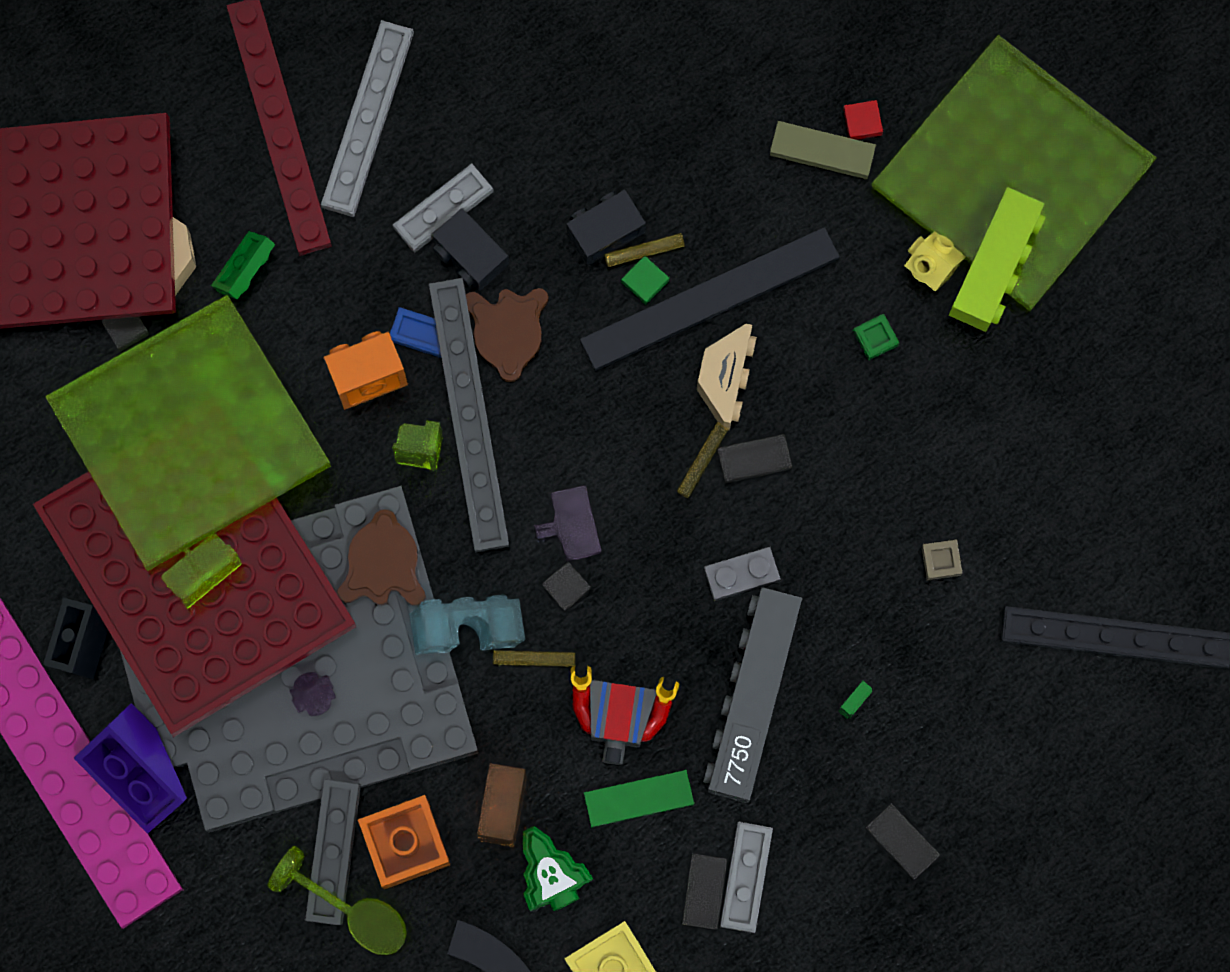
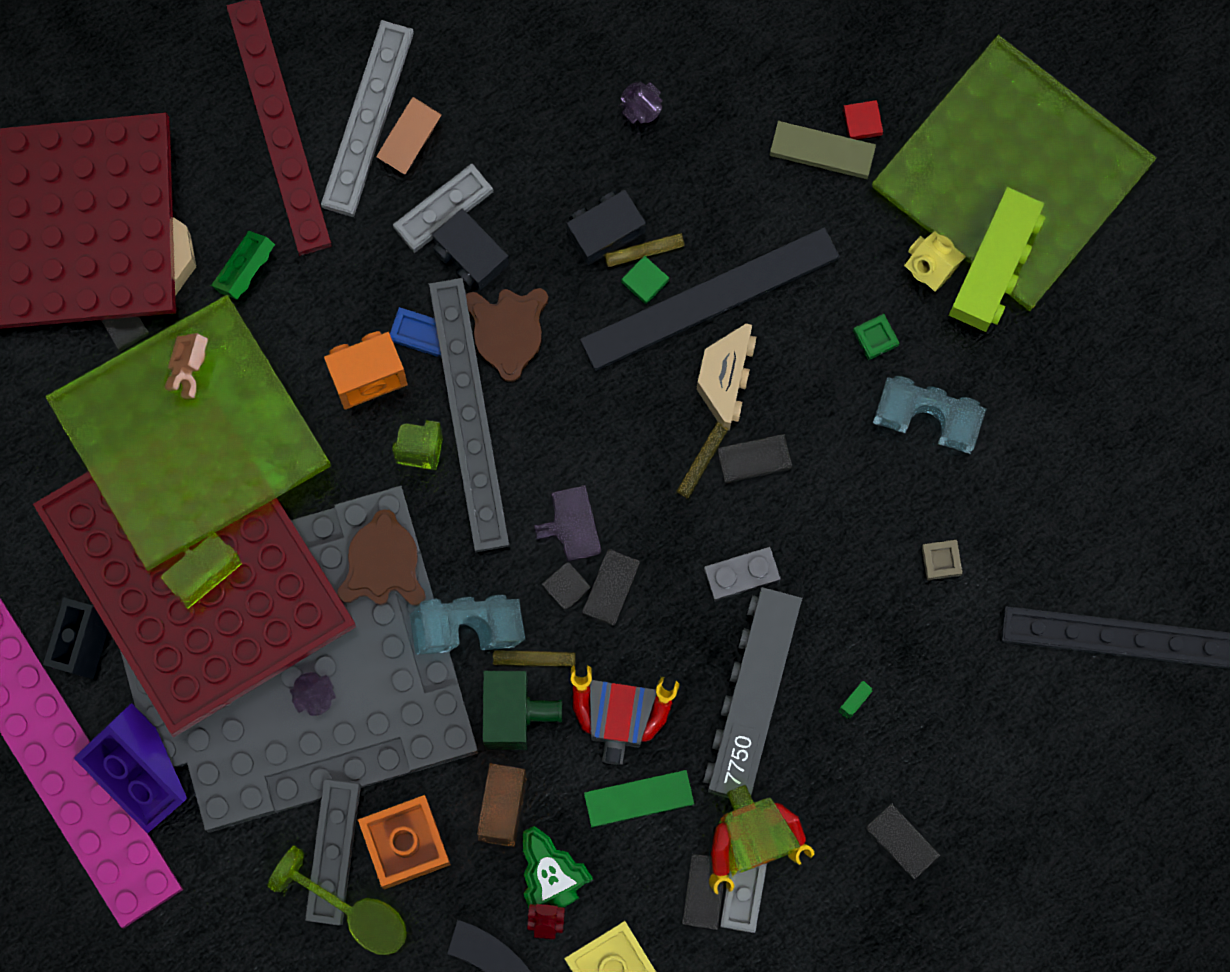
(186, 358): none -> nougat plate
(409, 135): none -> nougat slope
(510, 710): none -> dark green brick
(545, 920): none -> dark red piece
(611, 587): none -> clear smoke tile
(641, 102): none -> clear purple gear
(754, 837): none -> clear neon green torso
(958, 418): none -> clear light blue arch

